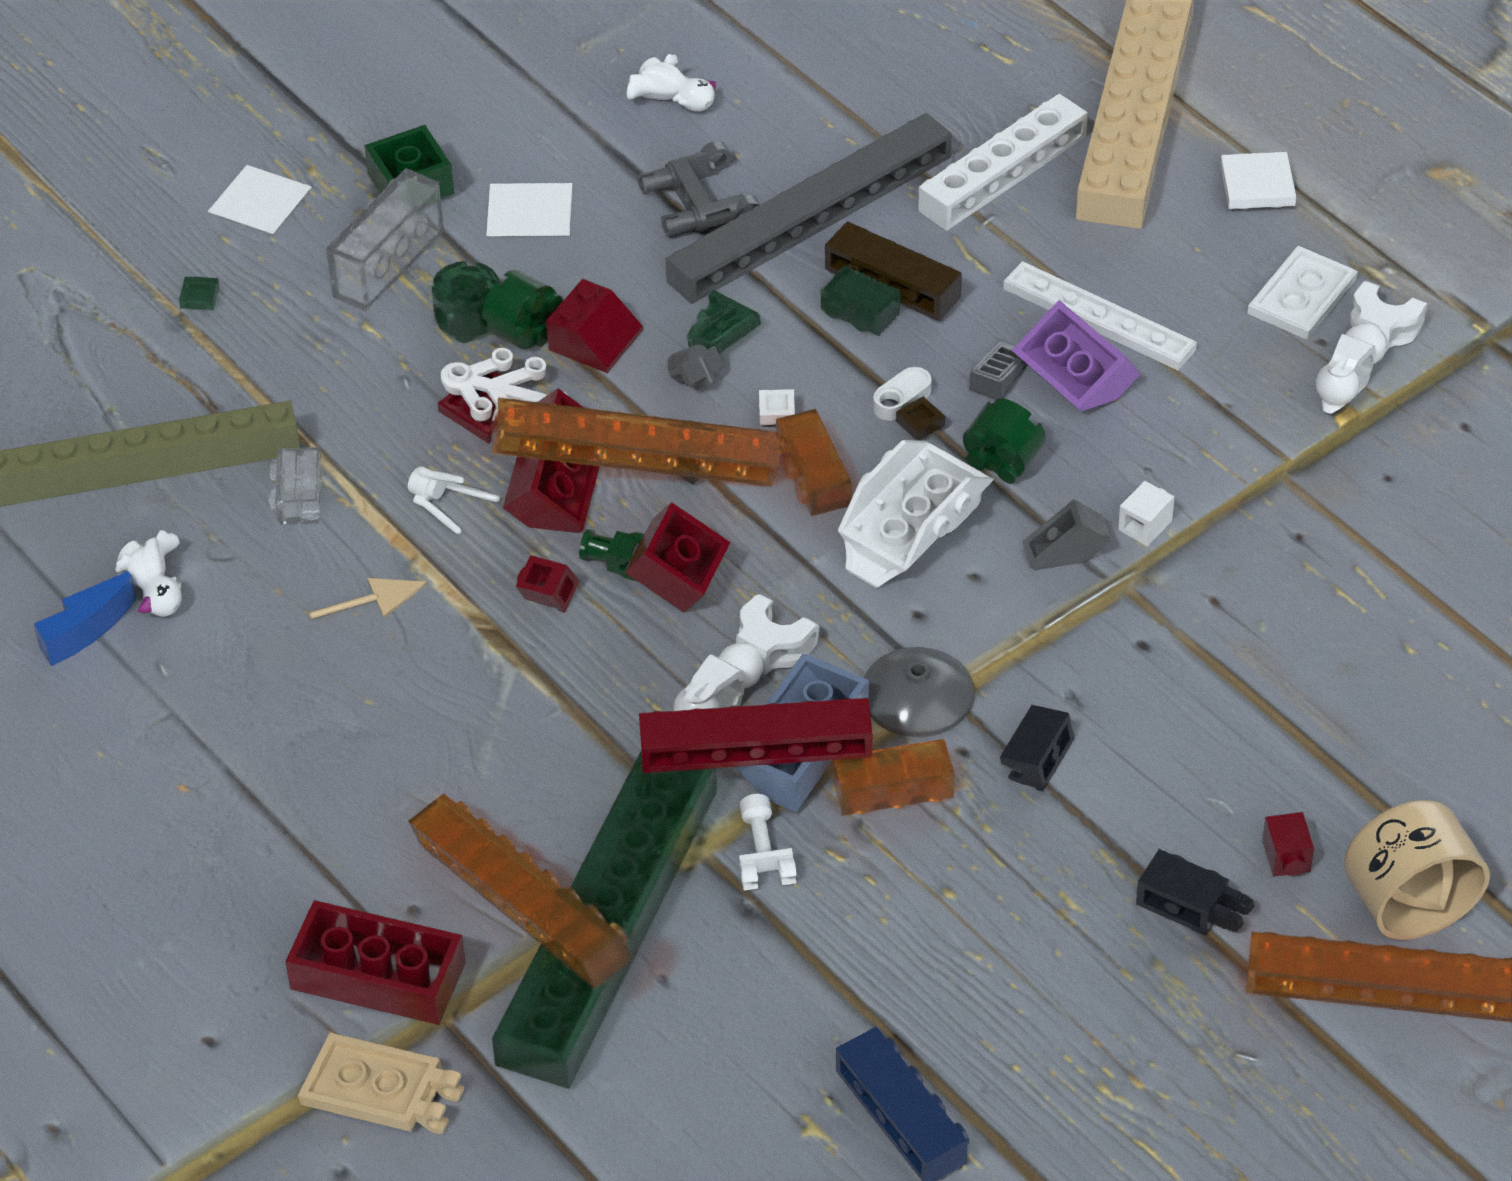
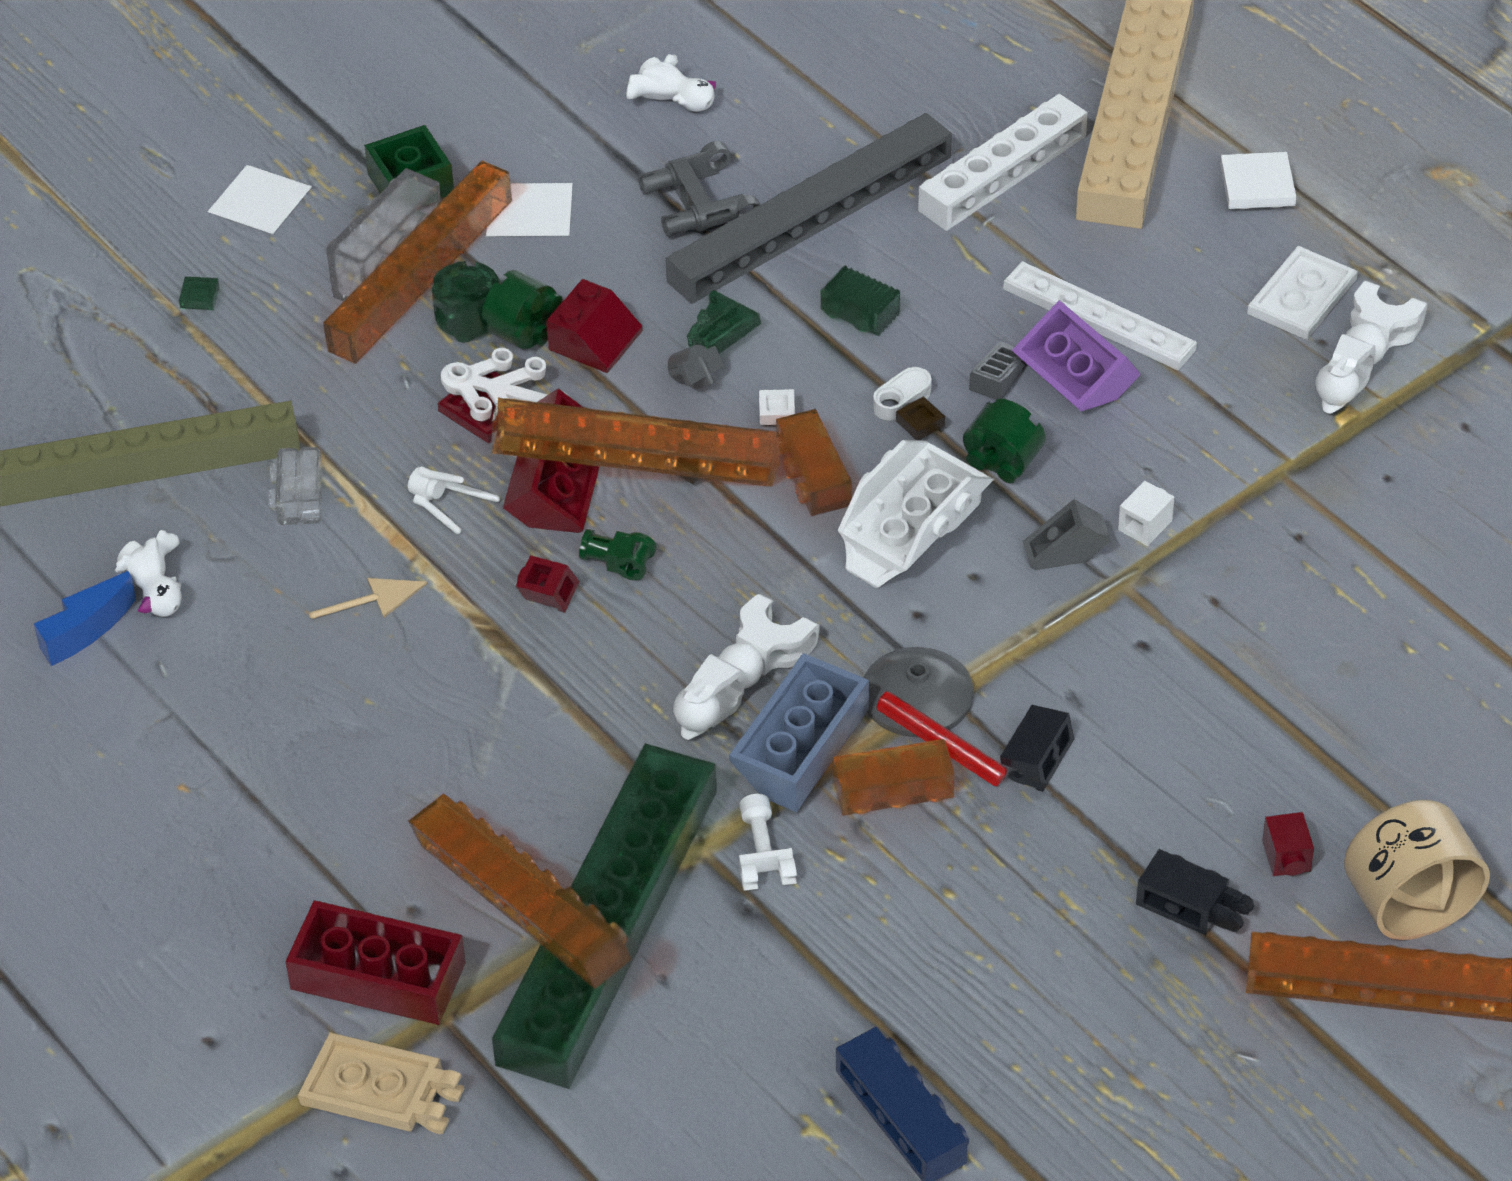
(416, 260): none -> clear orange brick
(677, 557): dark red brick -> none
(755, 735): dark red brick -> none
(921, 280): dark brown brick -> none
(930, 730): none -> red axle

